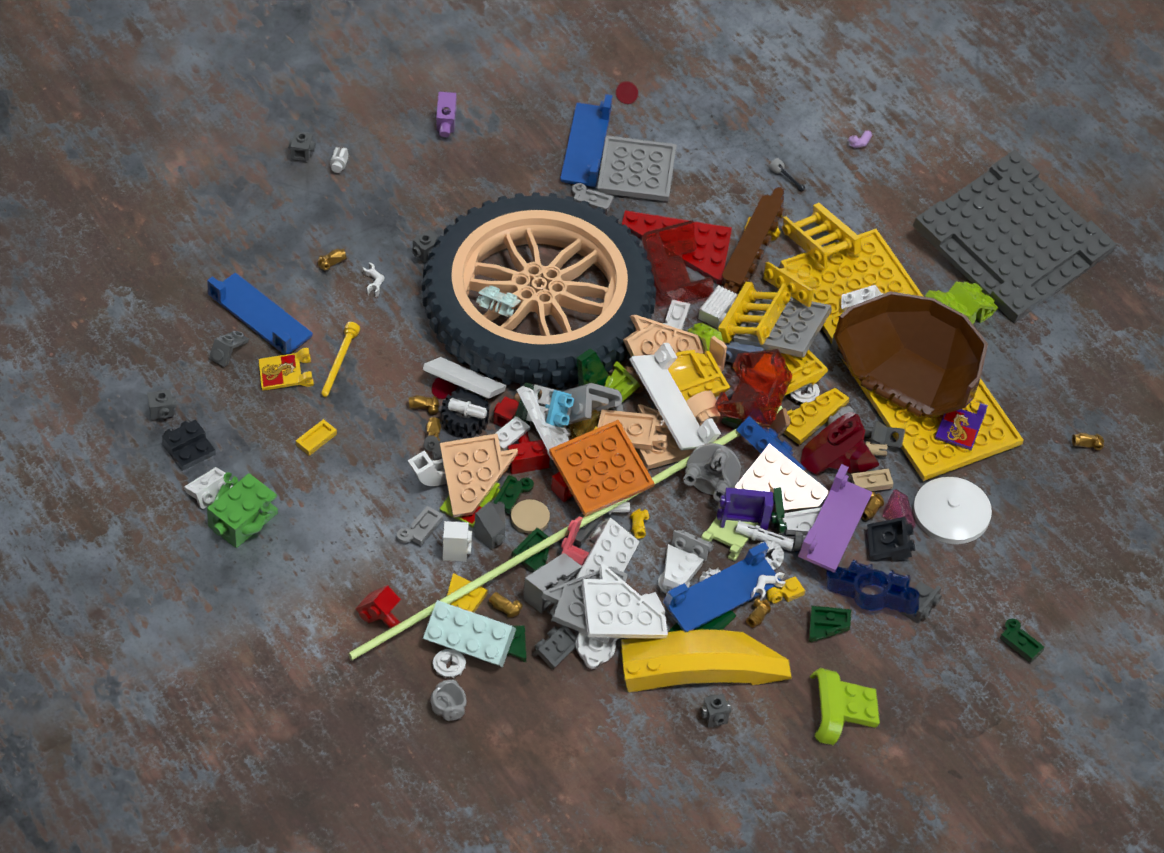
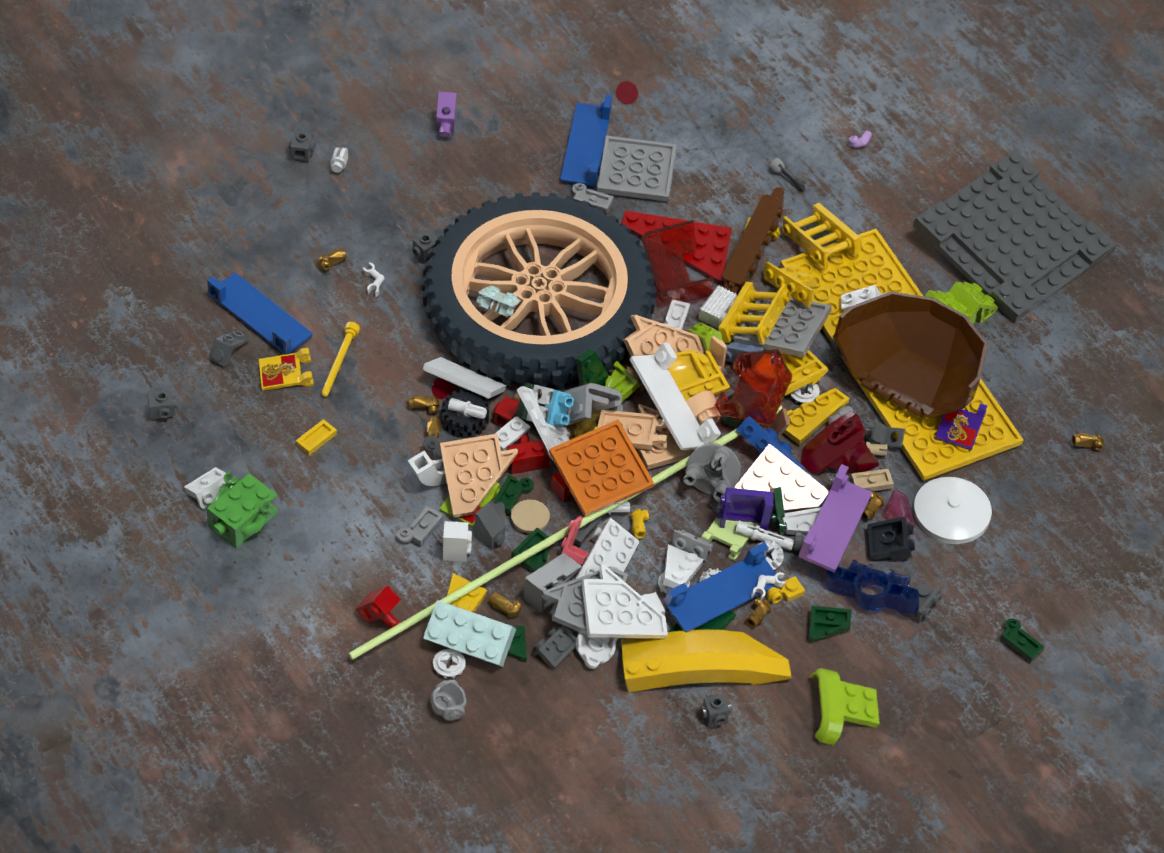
(188, 444): black plate -> none

